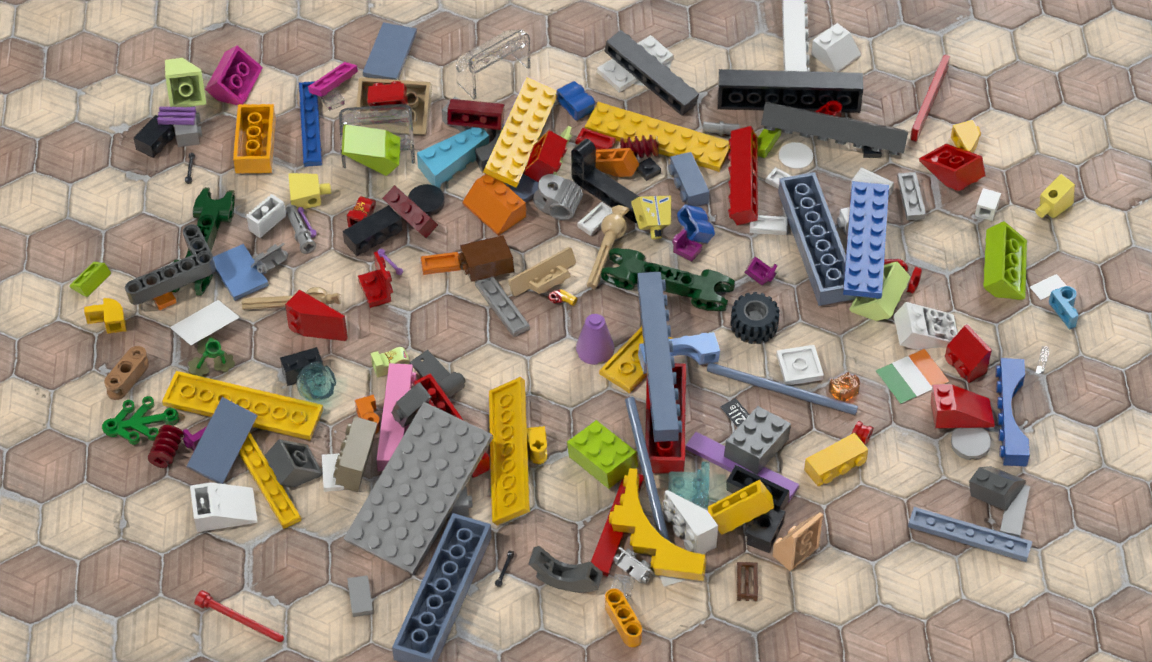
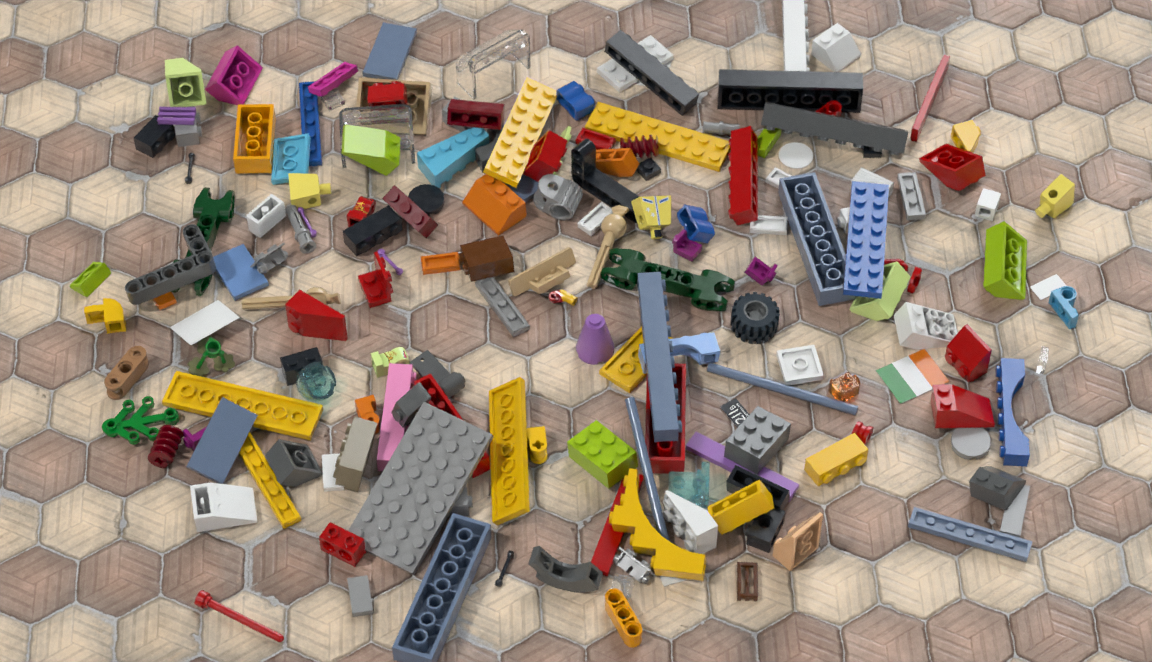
(290, 156): none -> medium azure tile
(342, 544): none -> red brick
(688, 179): sand blue brick -> none

